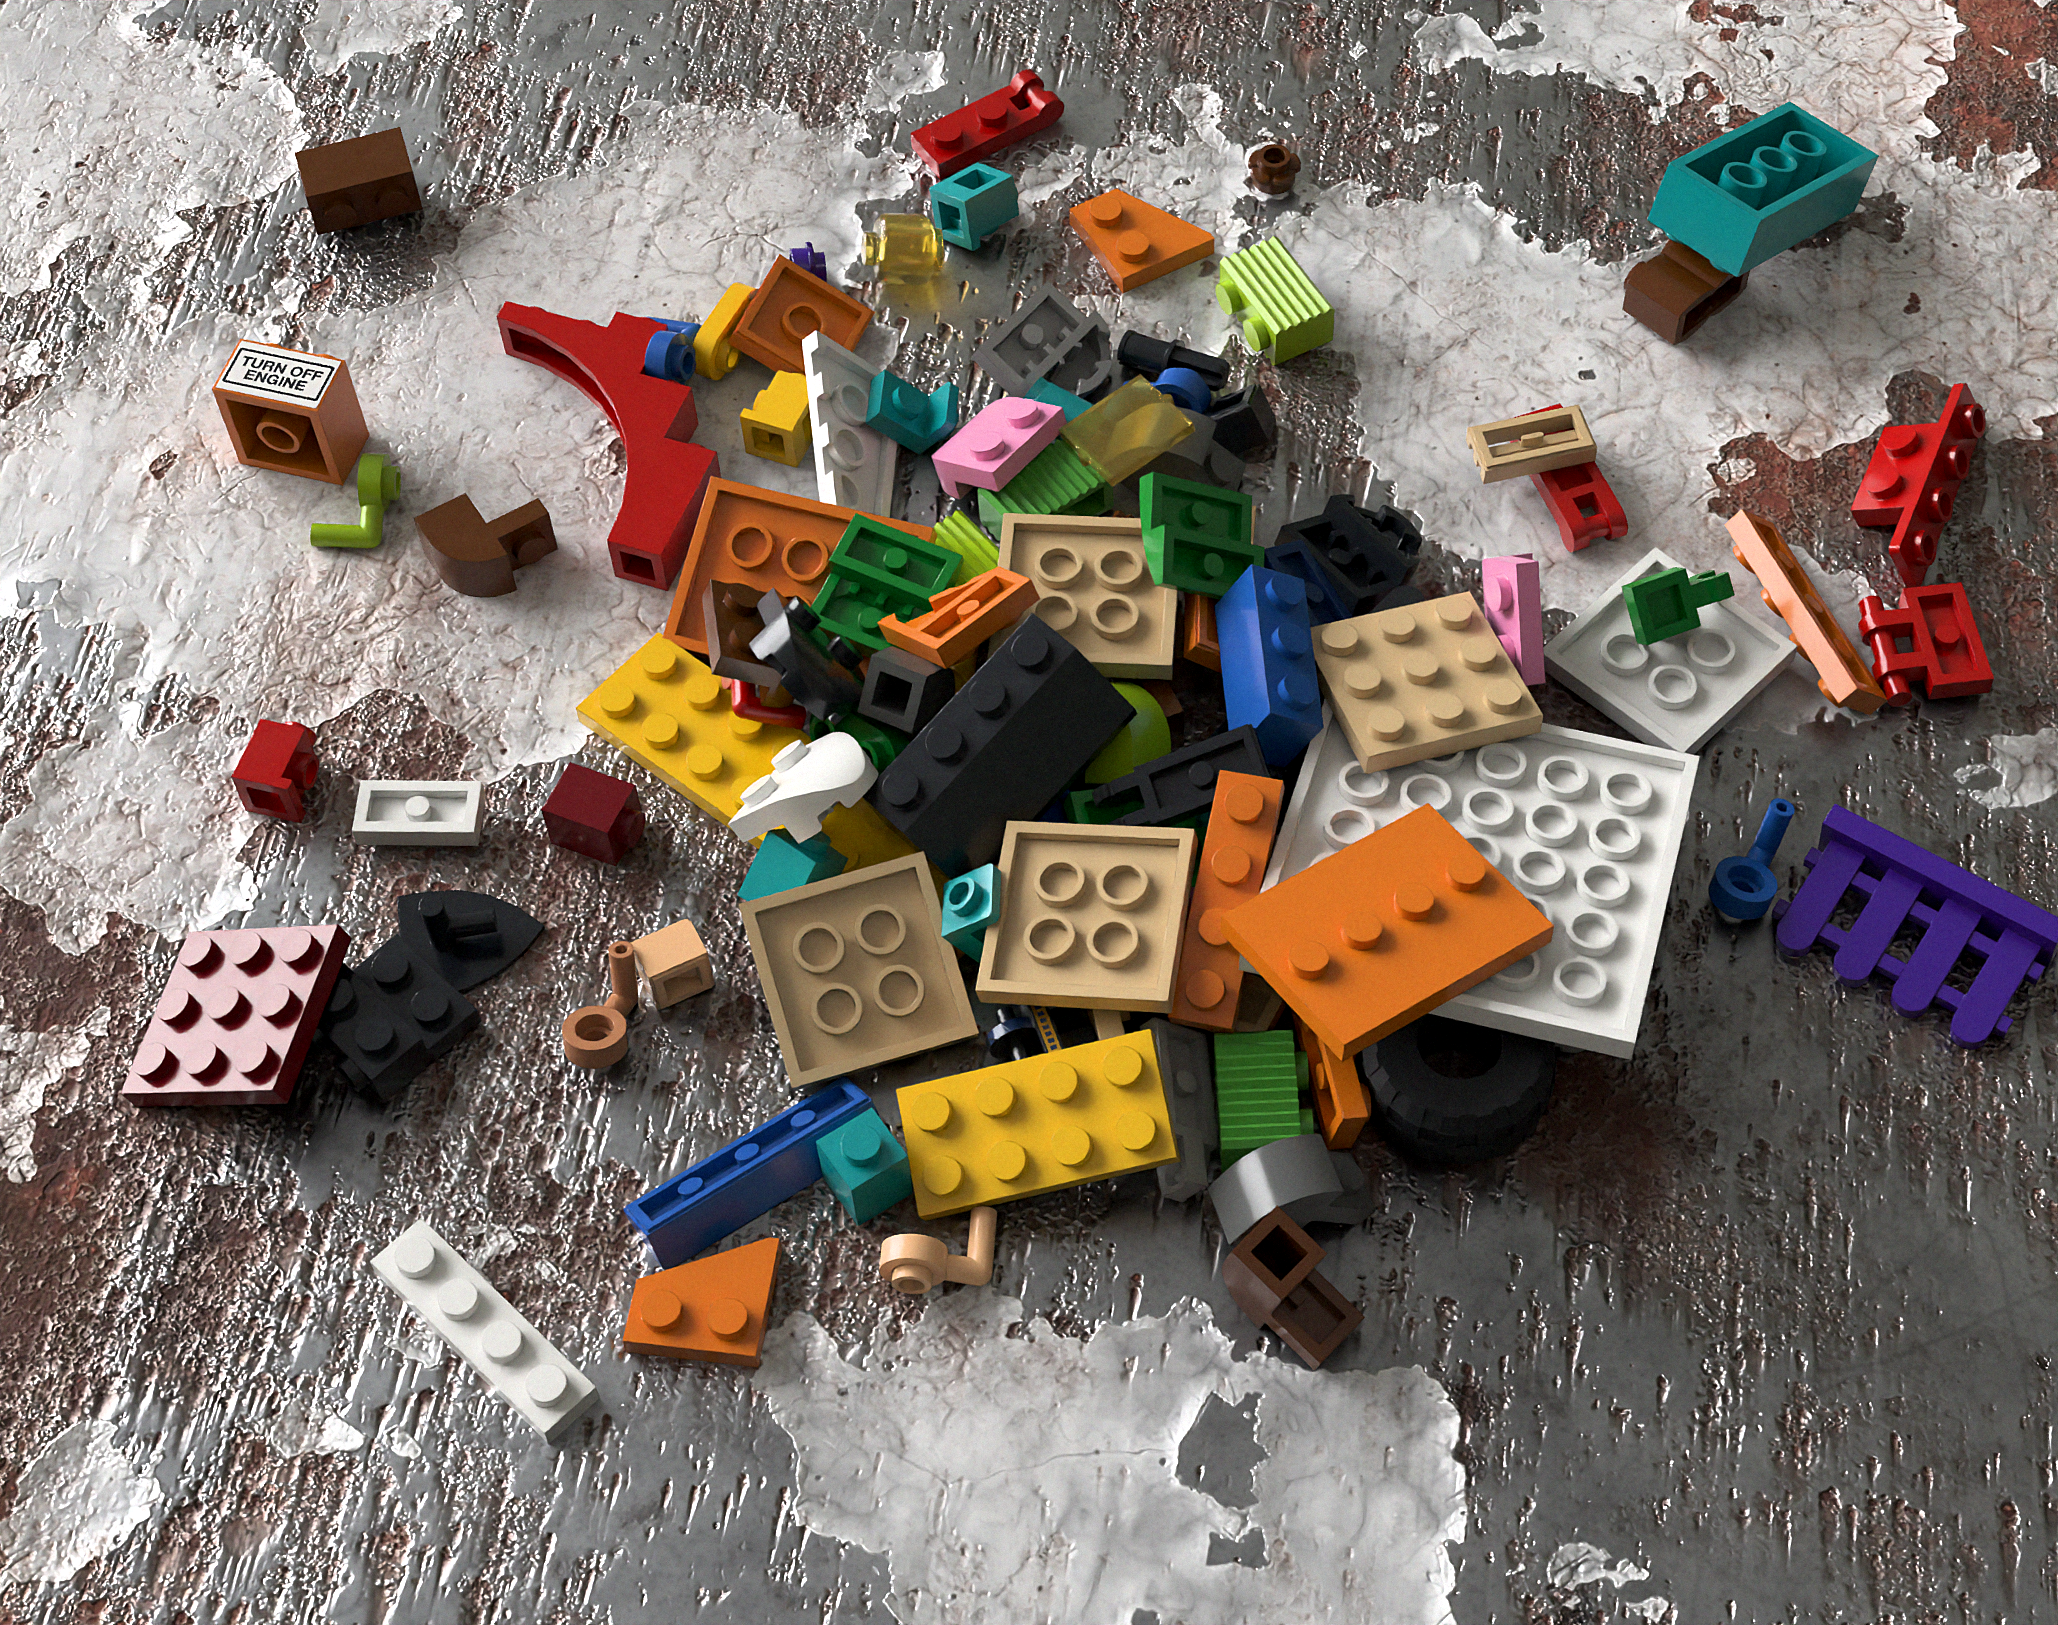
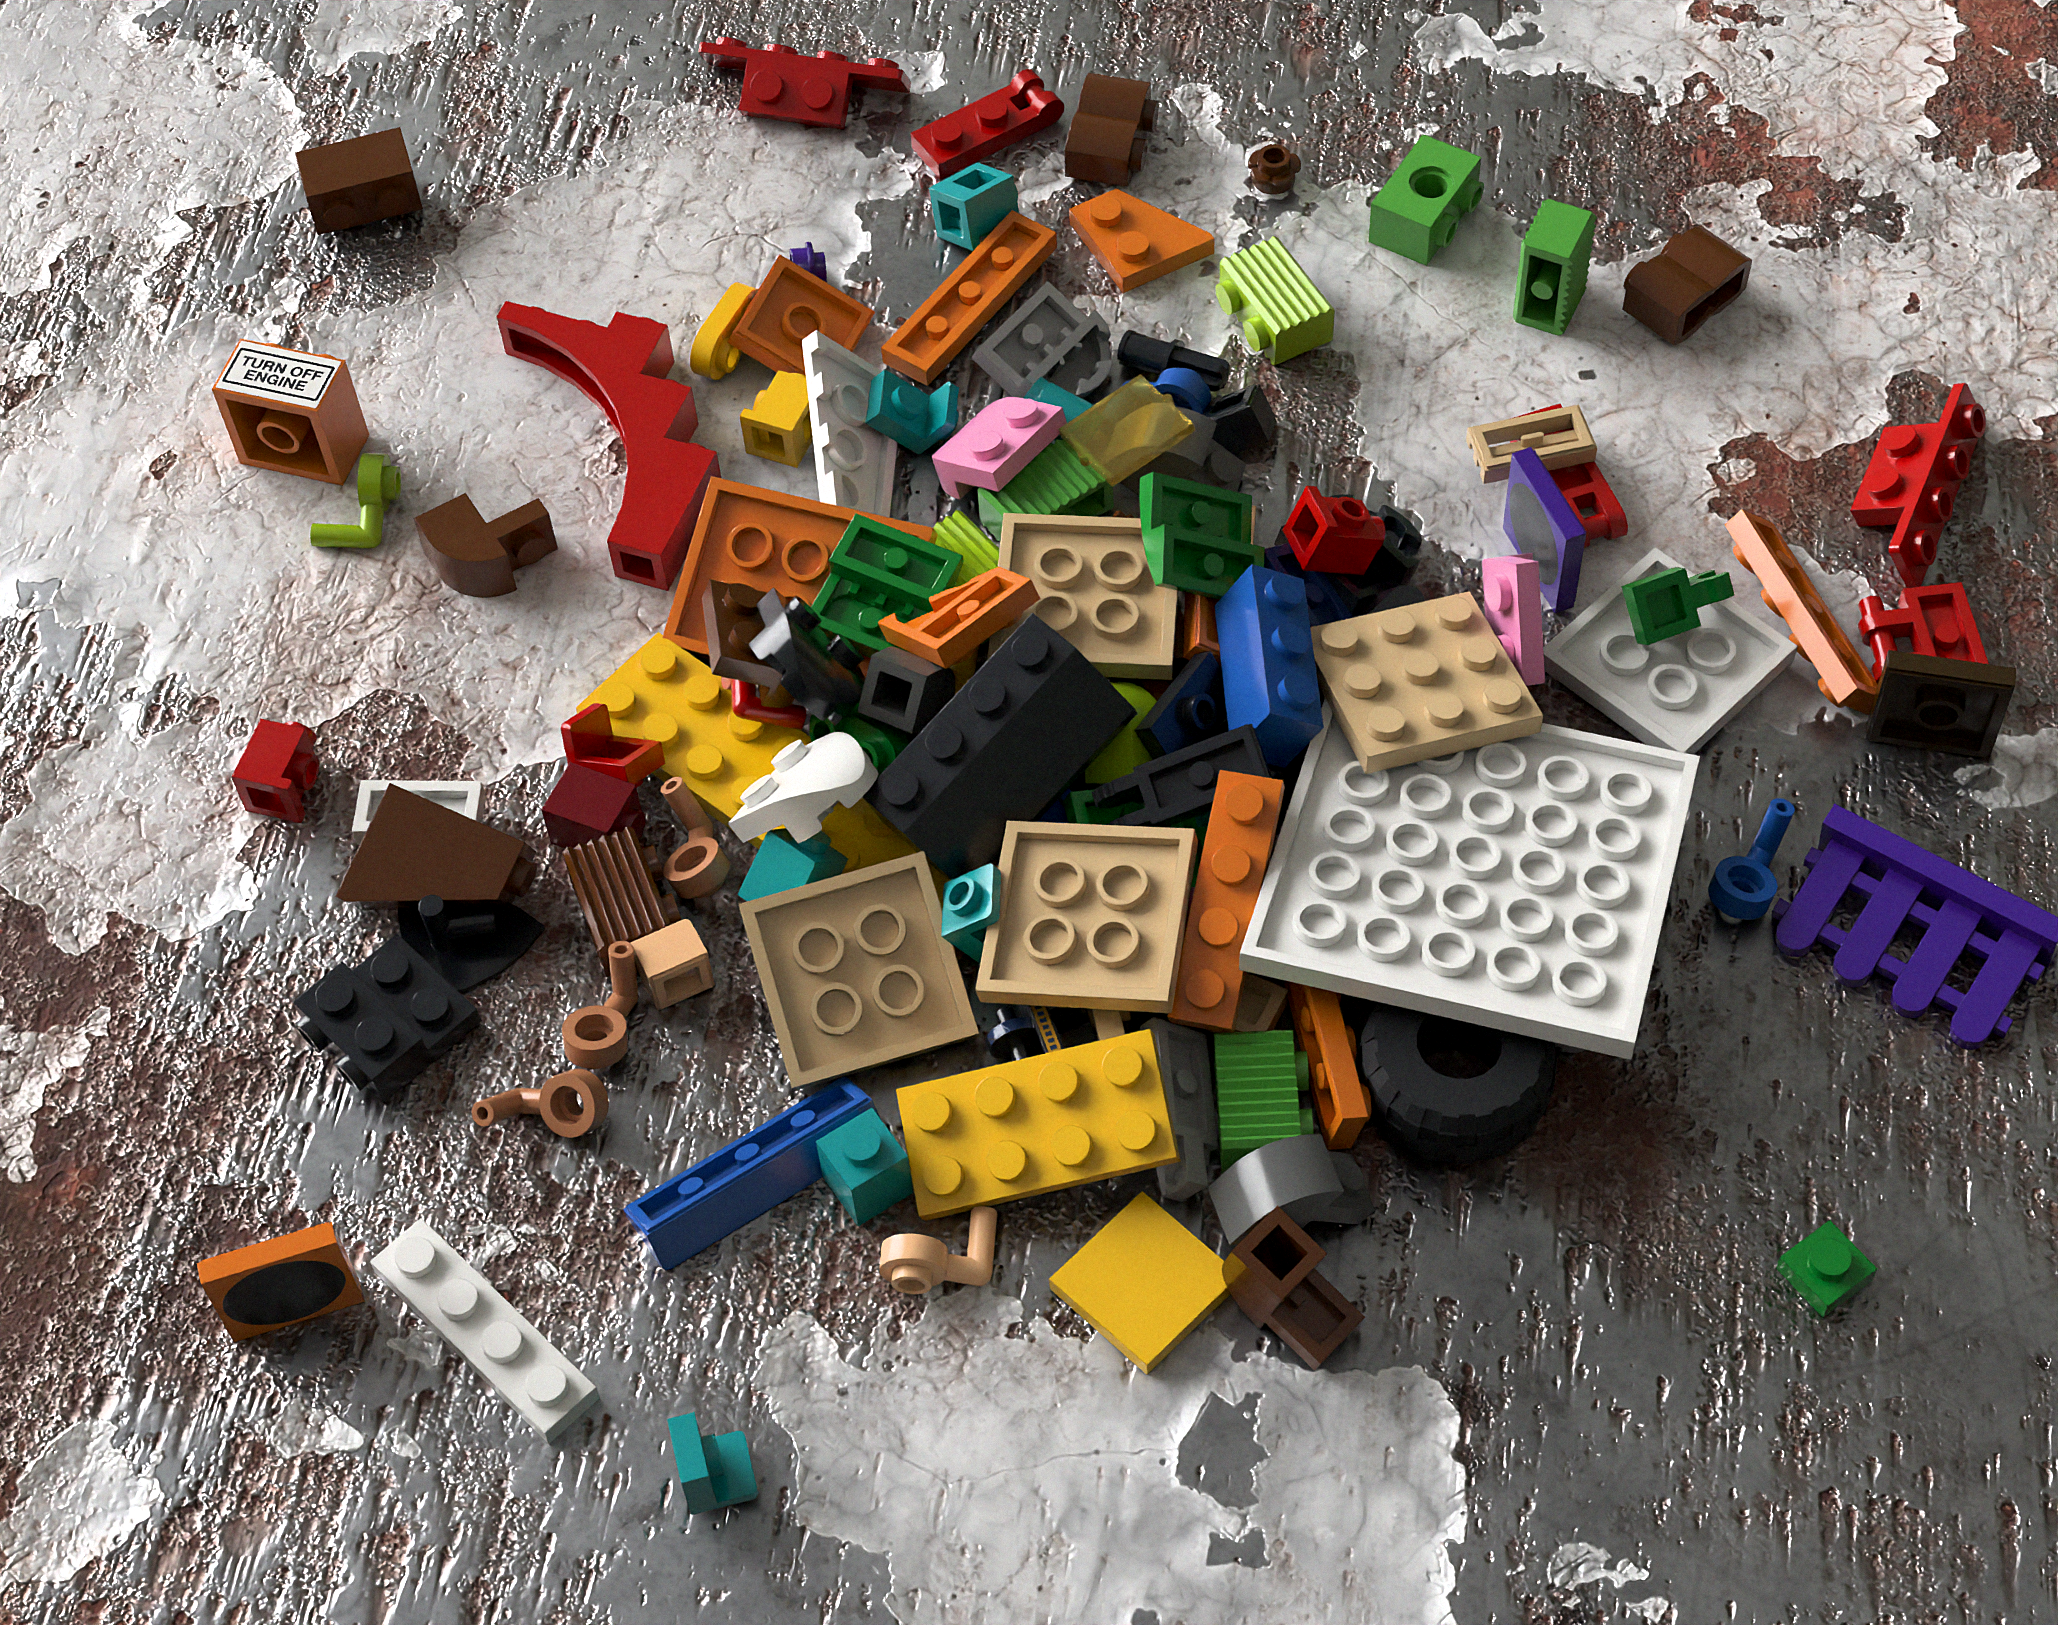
(237, 1016): plate -> none
(280, 1281): none -> tile
(431, 850): none -> reddish brown slope
(554, 1102): none -> nougat plate
(591, 744): none -> red bracket
(618, 890): none -> reddish brown brick
(671, 351): blue plate -> none
(700, 864): none -> nougat plate
(707, 1307): orange wing -> none
(711, 1467): none -> teal bracket
(798, 86): none -> red bracket
(903, 249): clear yellow head -> none
(969, 298): none -> orange plate
(1109, 130): none -> reddish brown brick
(1142, 1282): none -> yellow tile
(1187, 709): none -> black plate
(1333, 533): none -> red brick
(1385, 930): orange plate -> none
(1425, 200): none -> bright green brick
(1544, 524): none -> dark purple tile
(1553, 266): none -> bright green brick
(1761, 188): teal brick -> none
(1826, 1268): none -> green plate
(1940, 703): none -> dark brown tile

